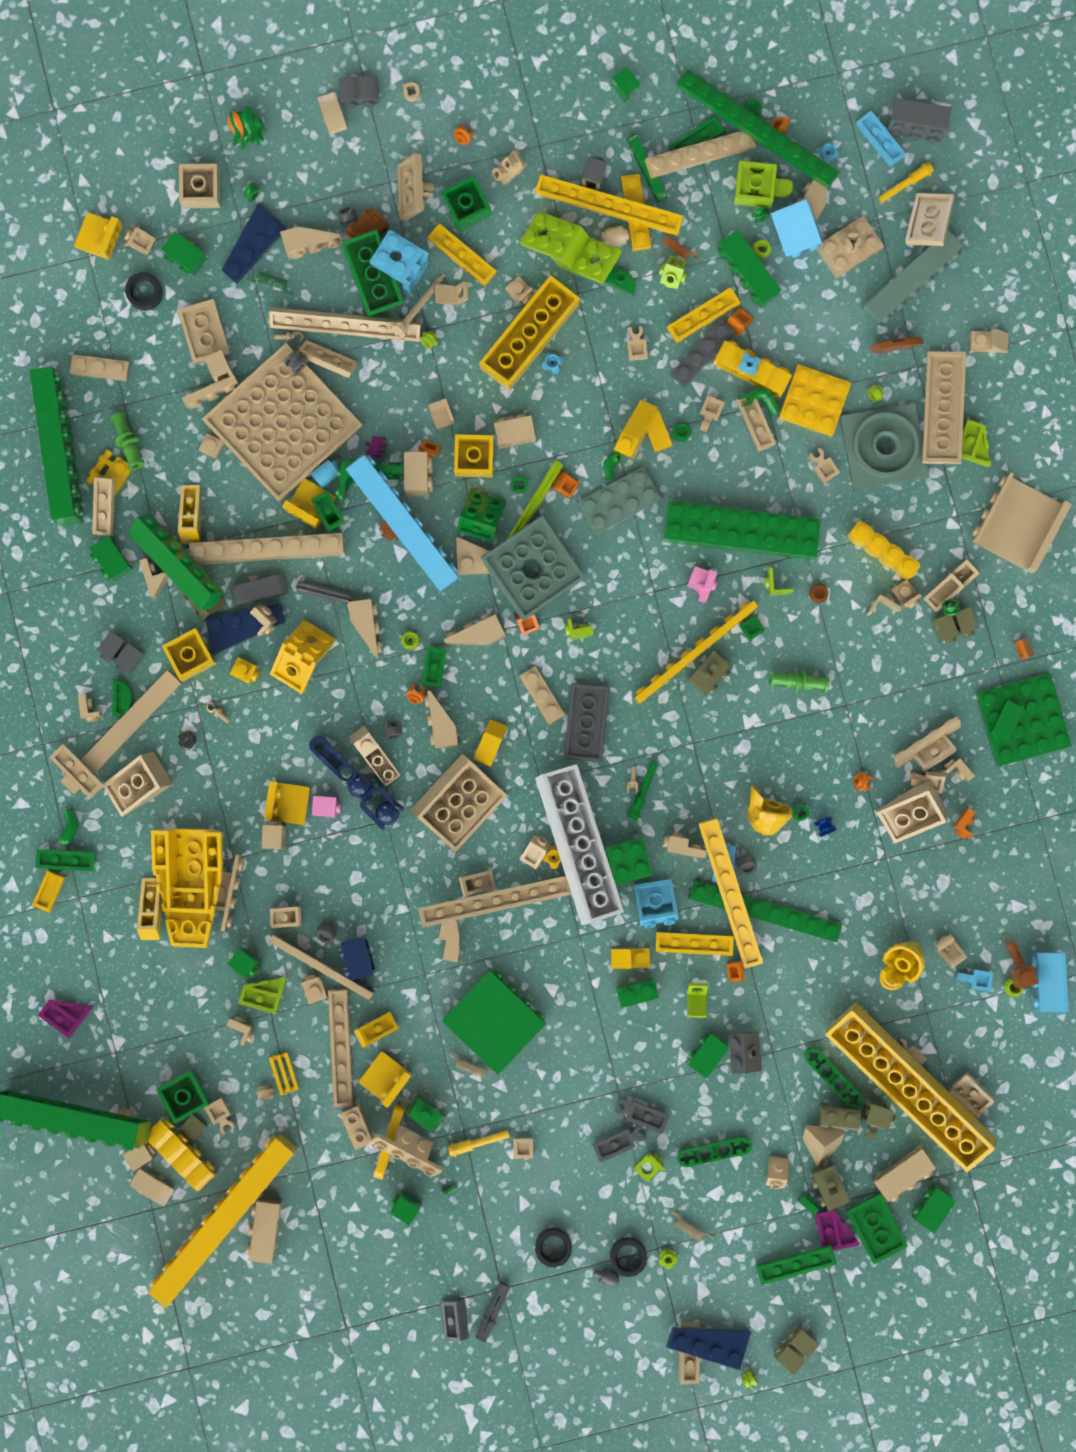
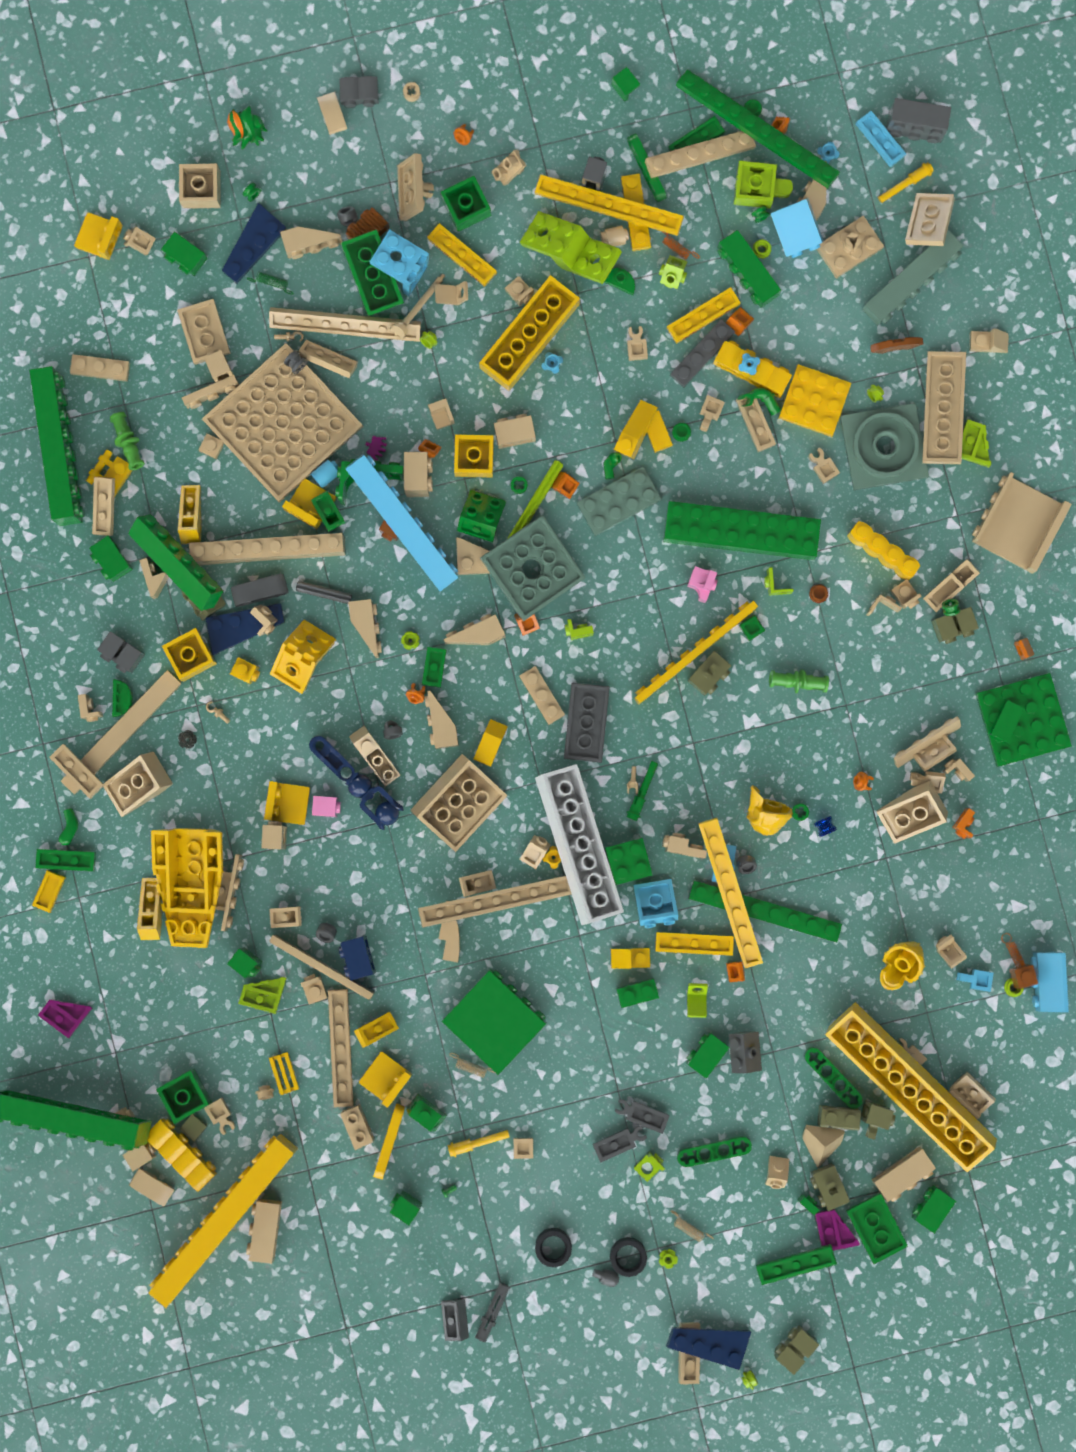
(134, 280): black tyre -> none
(239, 1024): tan bracket -> none
(409, 1148): tan bracket -> none

